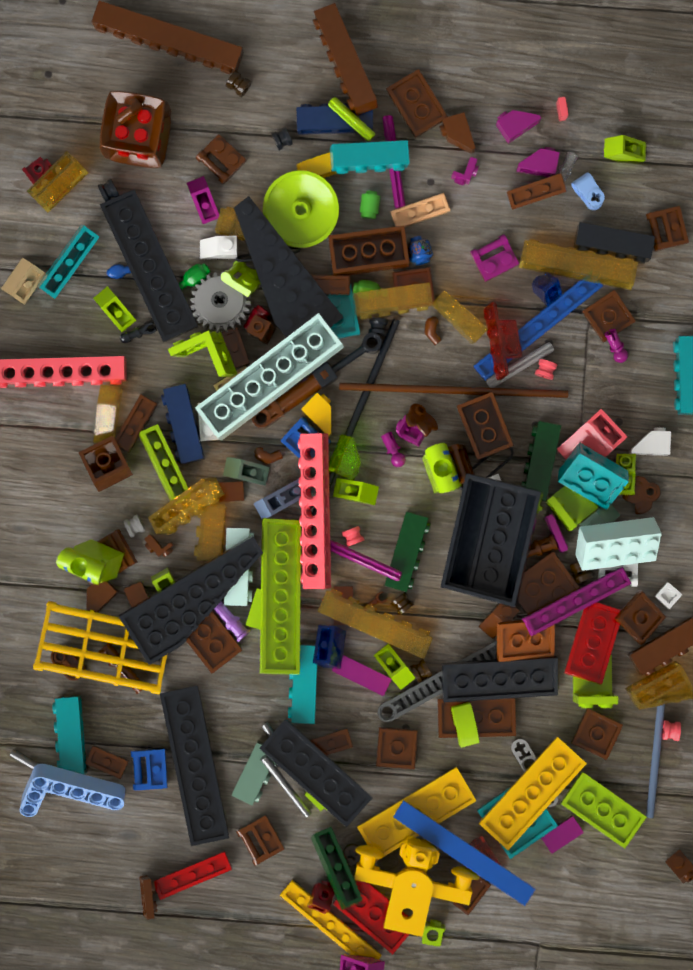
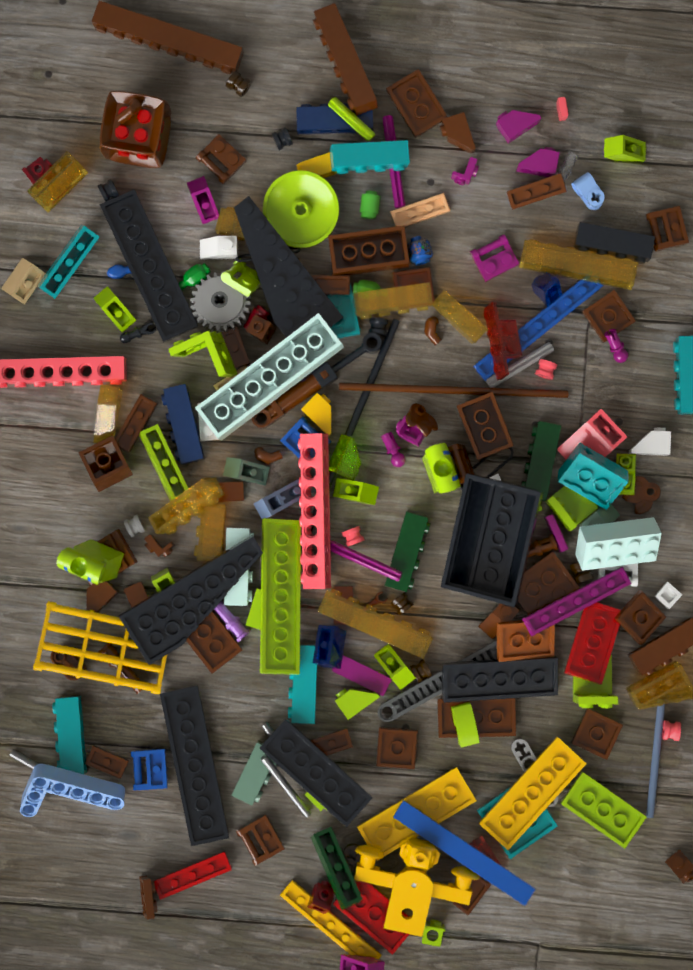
(354, 701): none -> lime slope
(562, 834): magenta tile -> none

